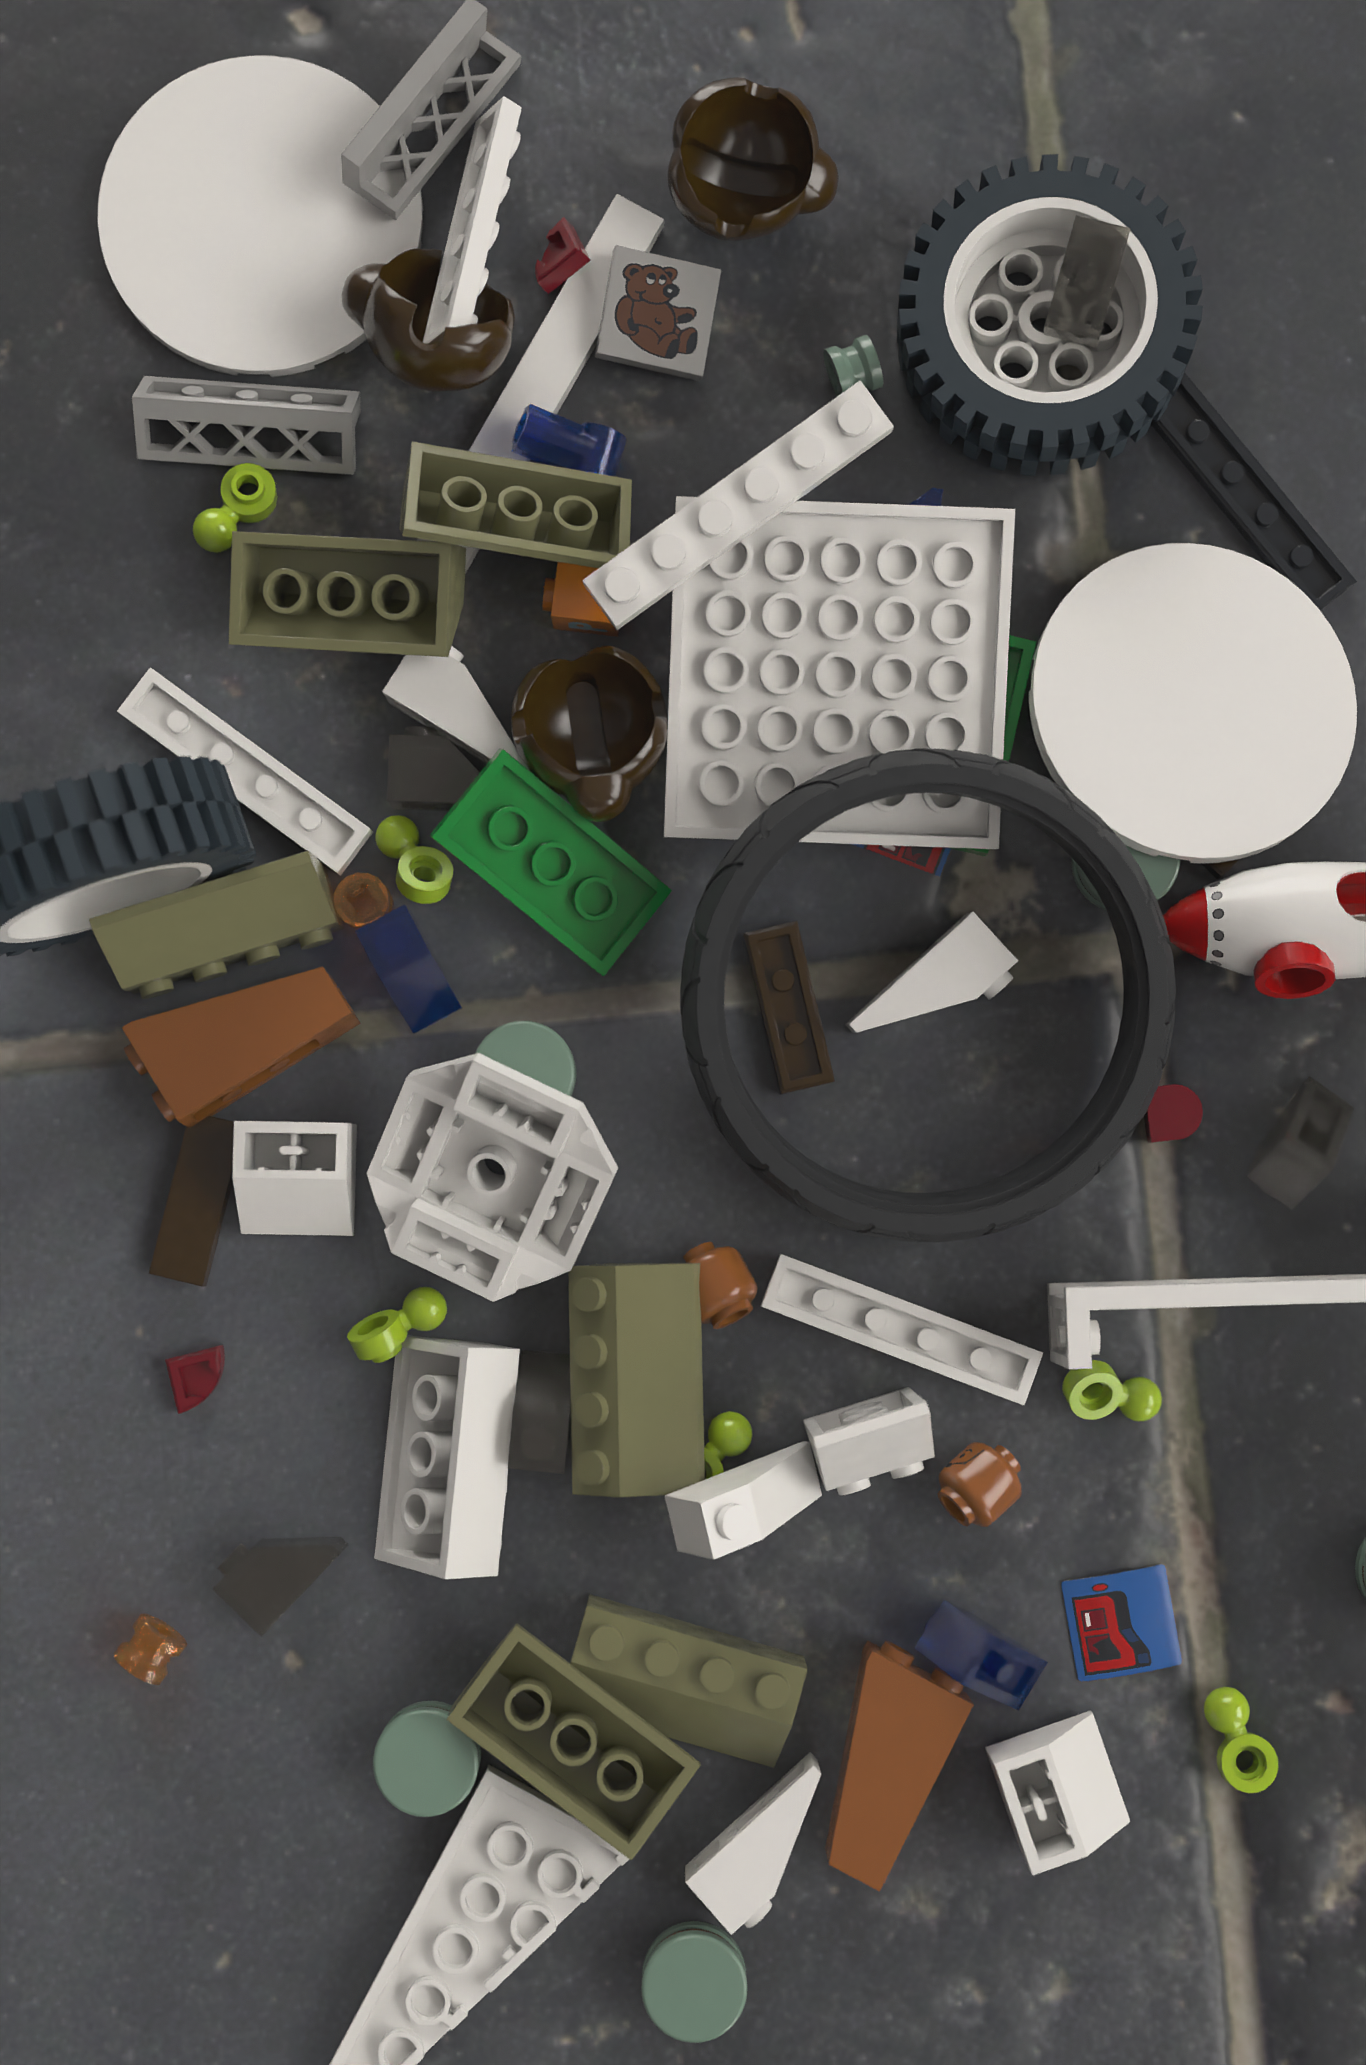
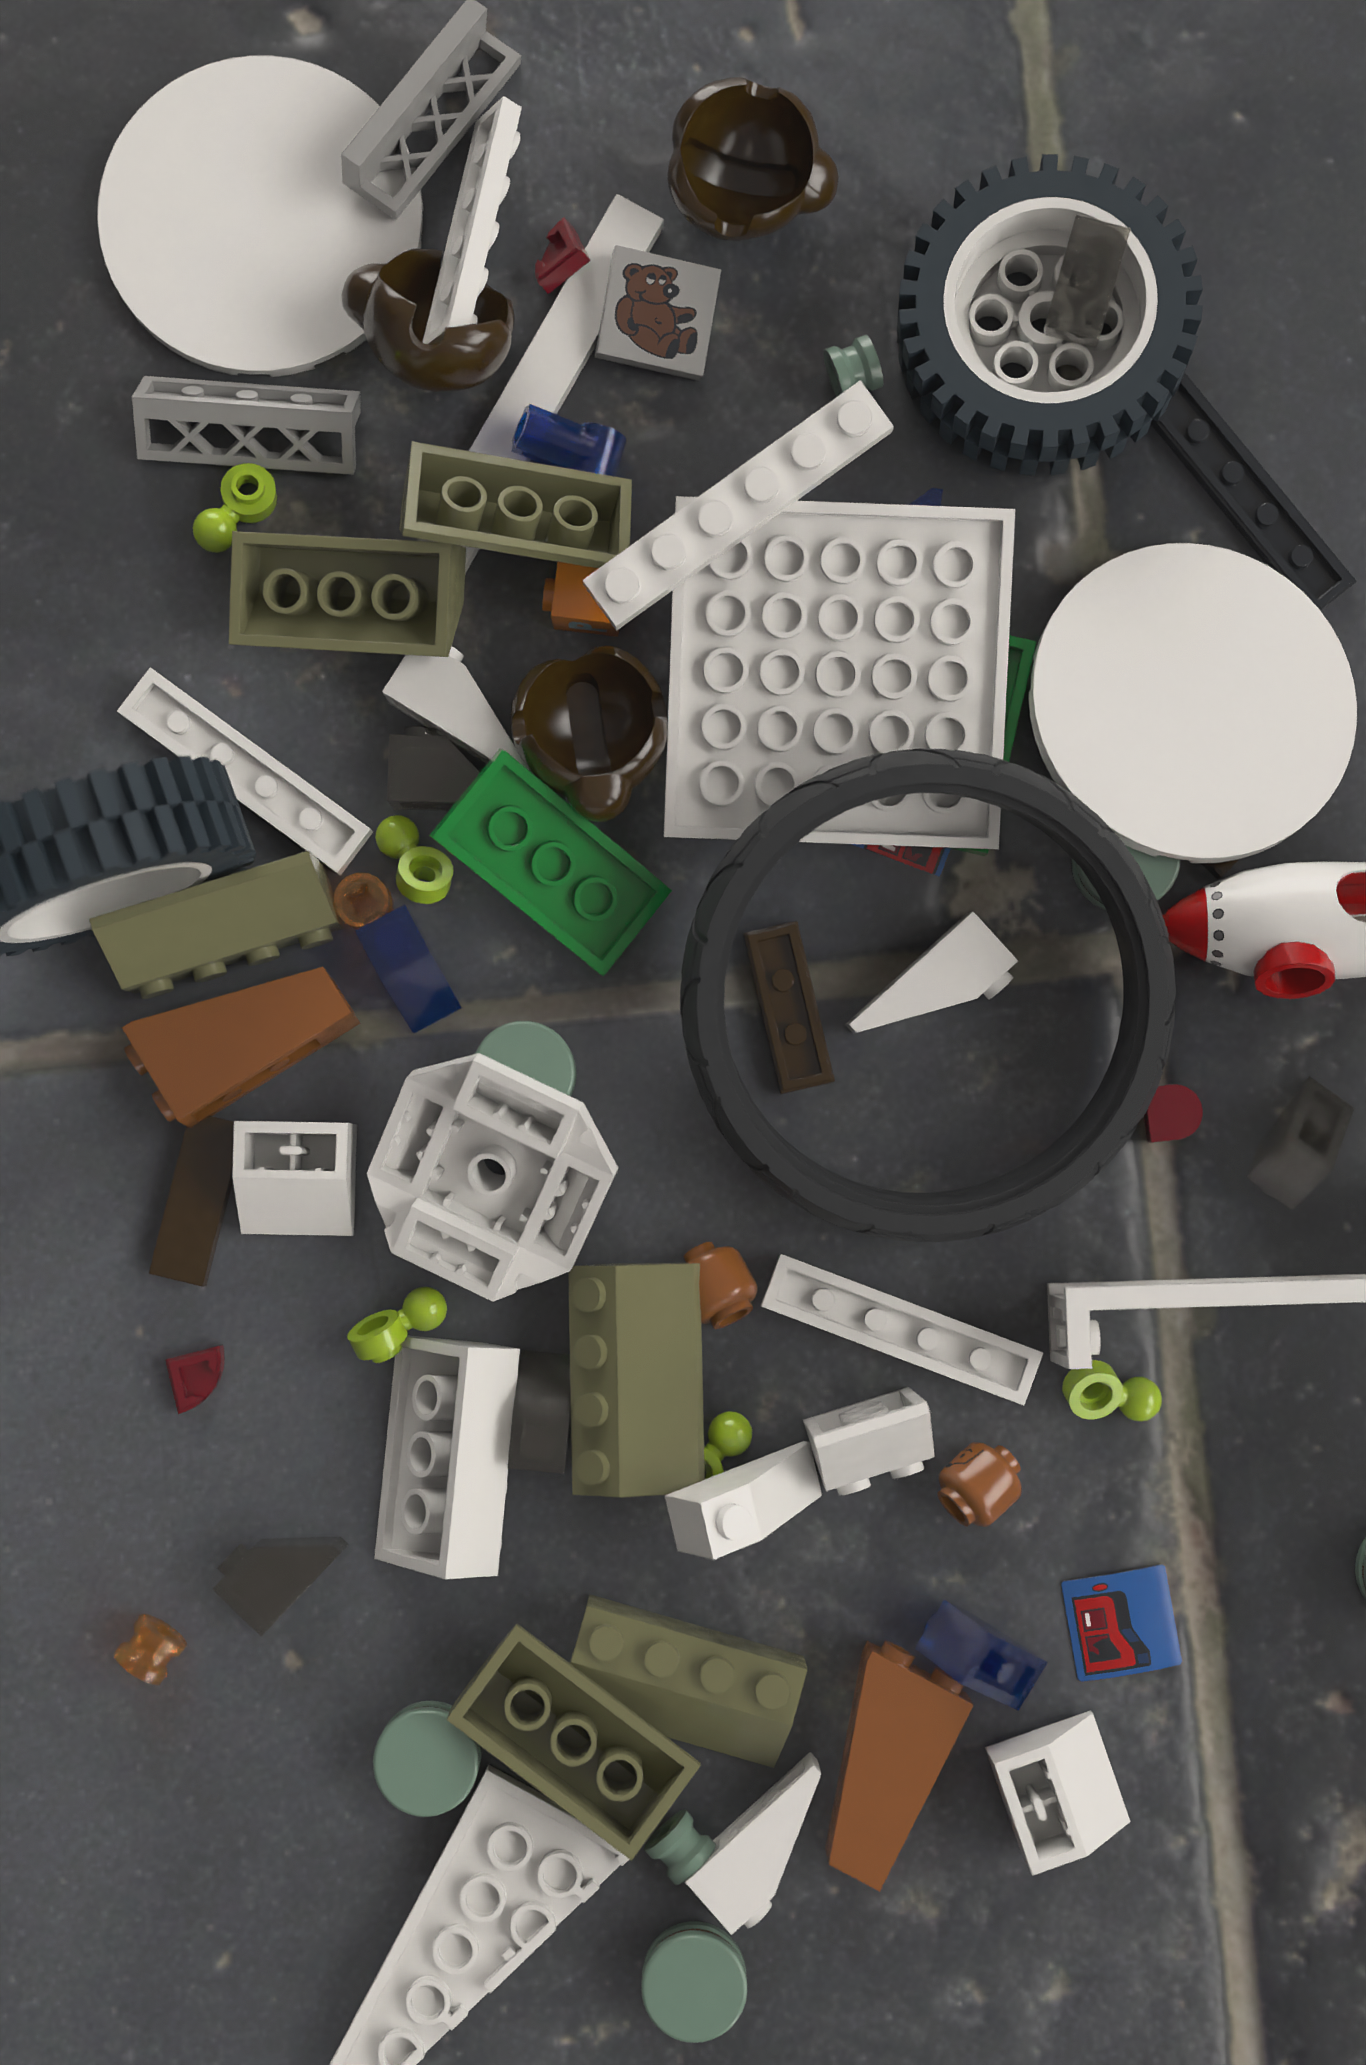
(680, 1847): none -> sand green wheel
(1228, 1713): lime plate -> none

